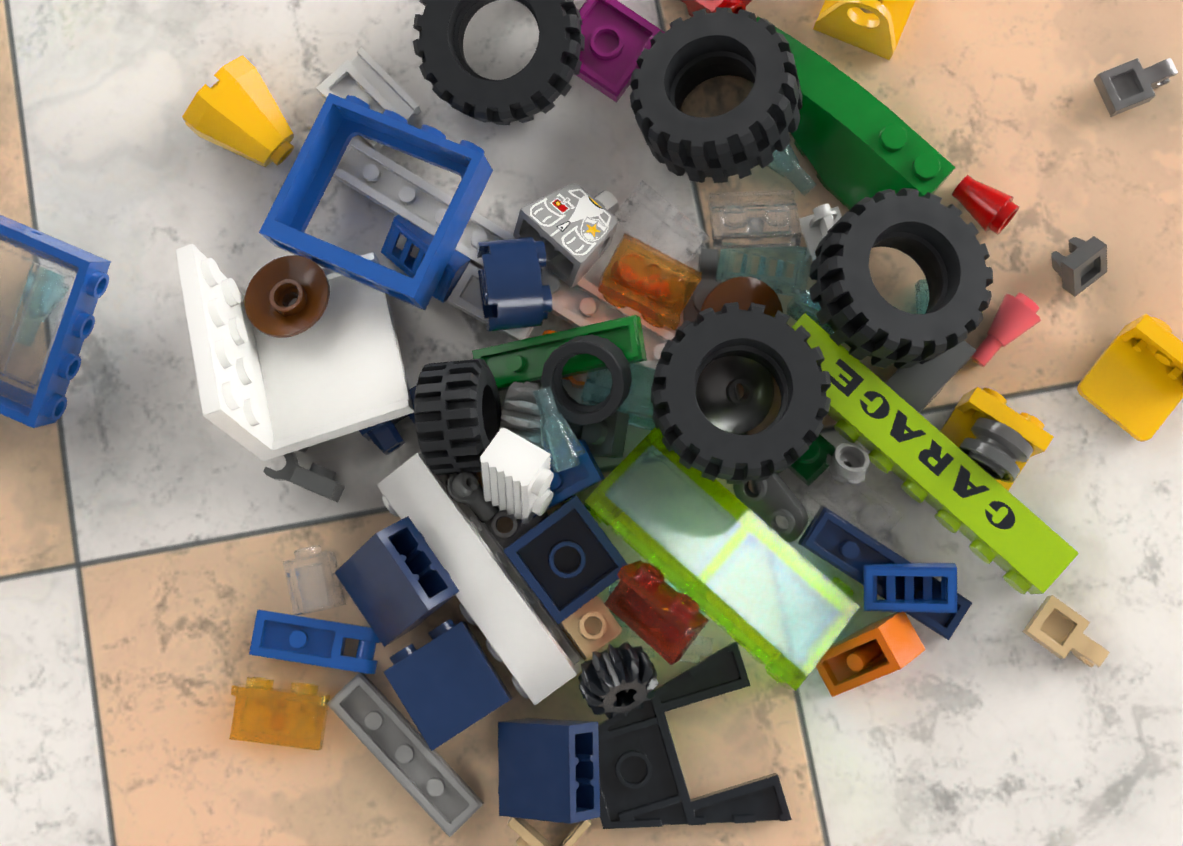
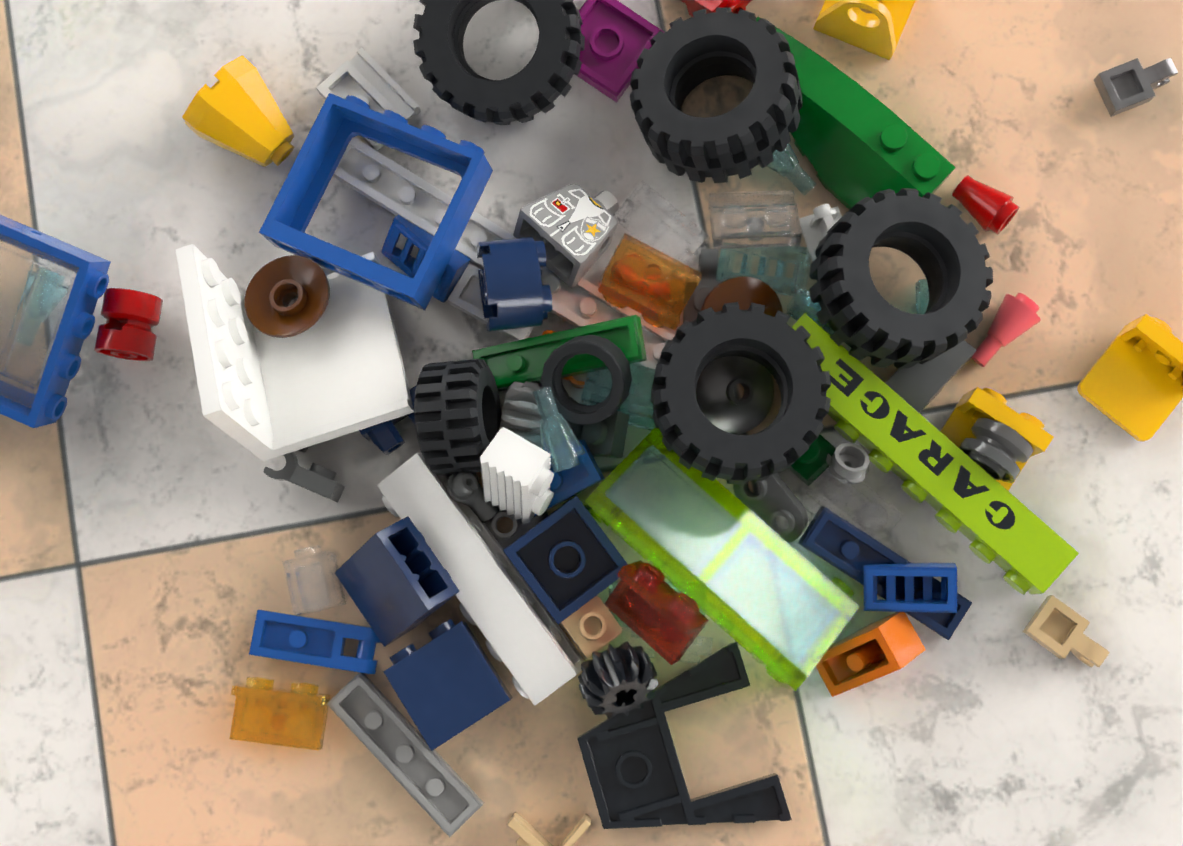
(128, 324): none -> red wheel
(549, 770): dark blue brick -> none
(1082, 266): dark grey tile -> none

